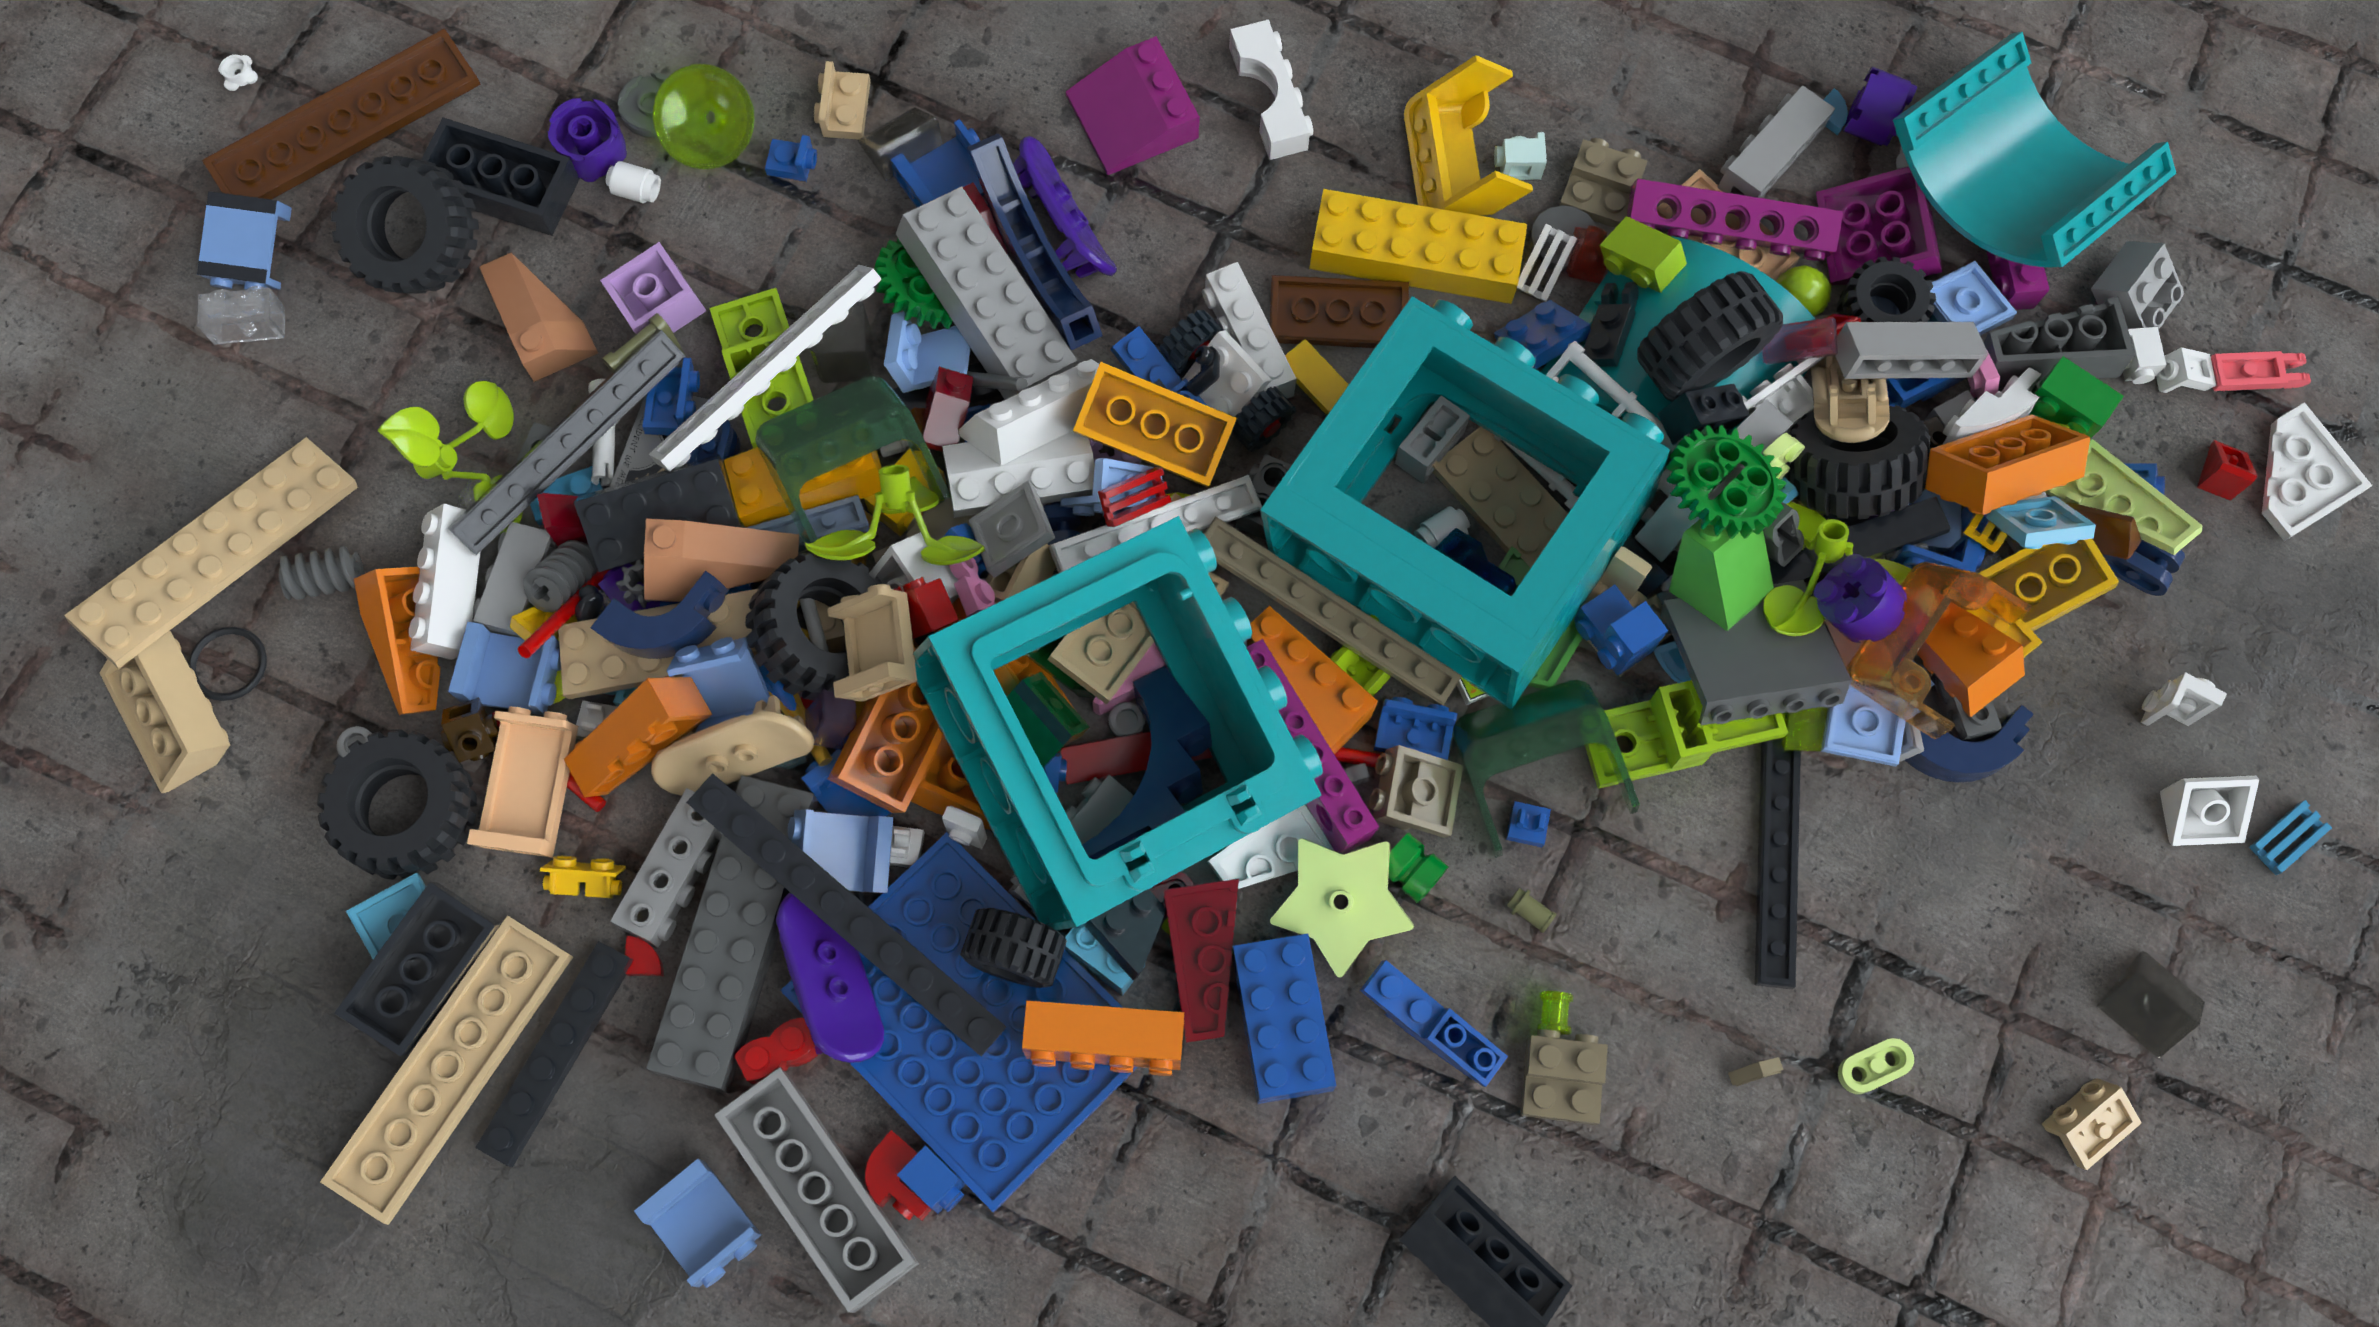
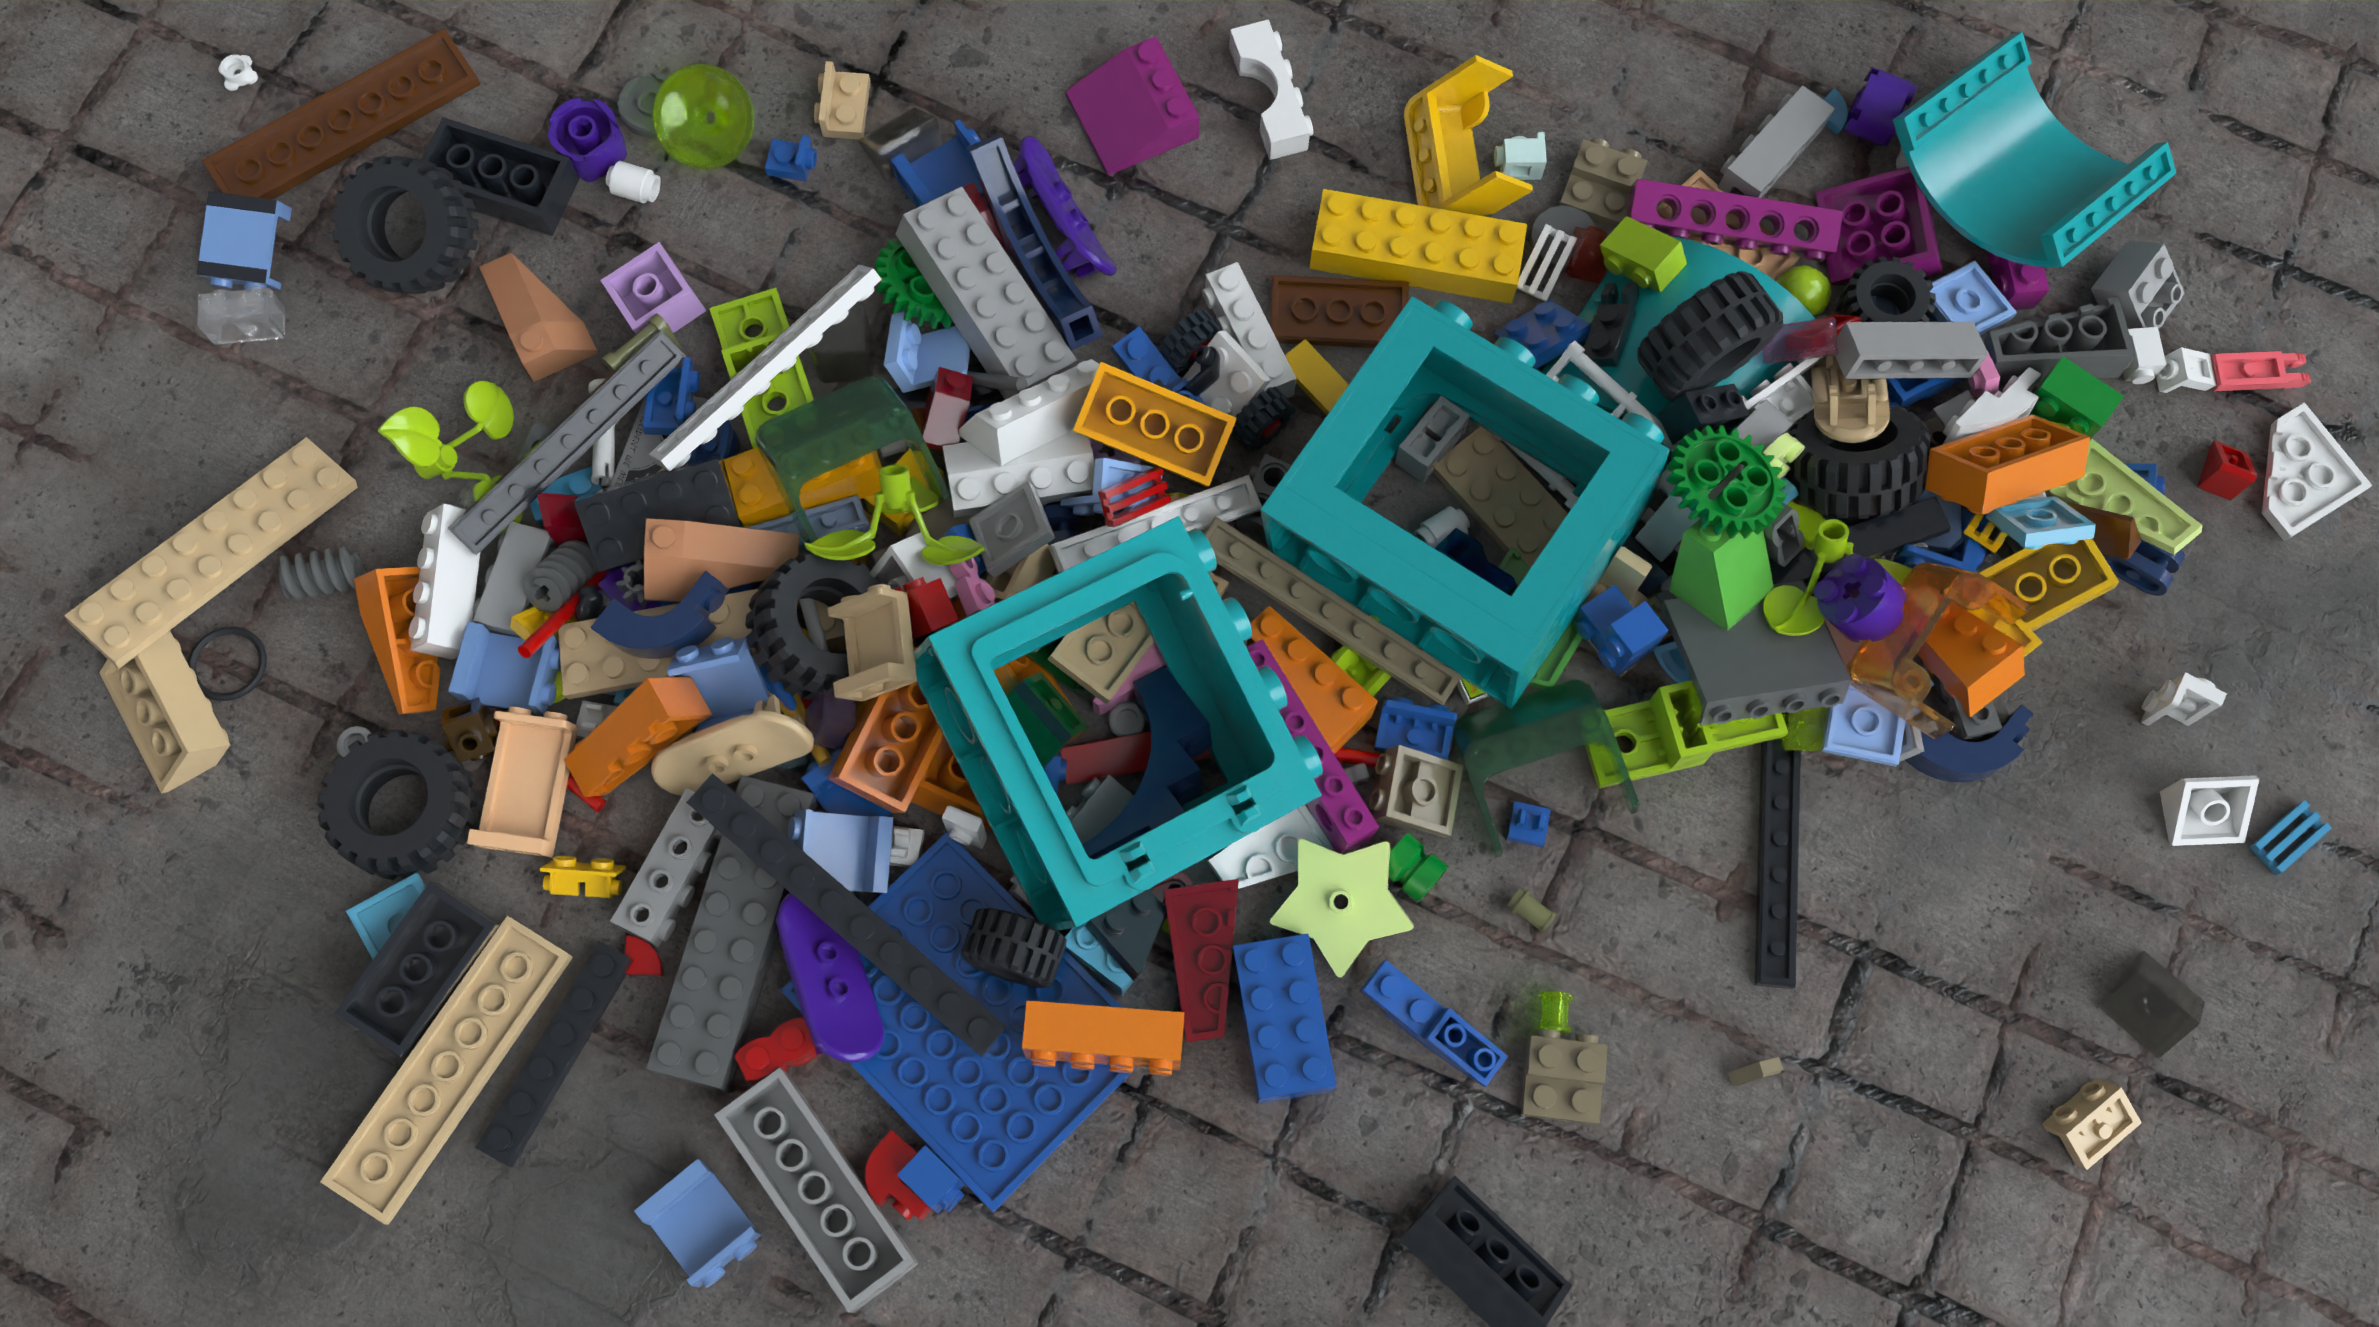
(1874, 1067): yellowish green plate -> none

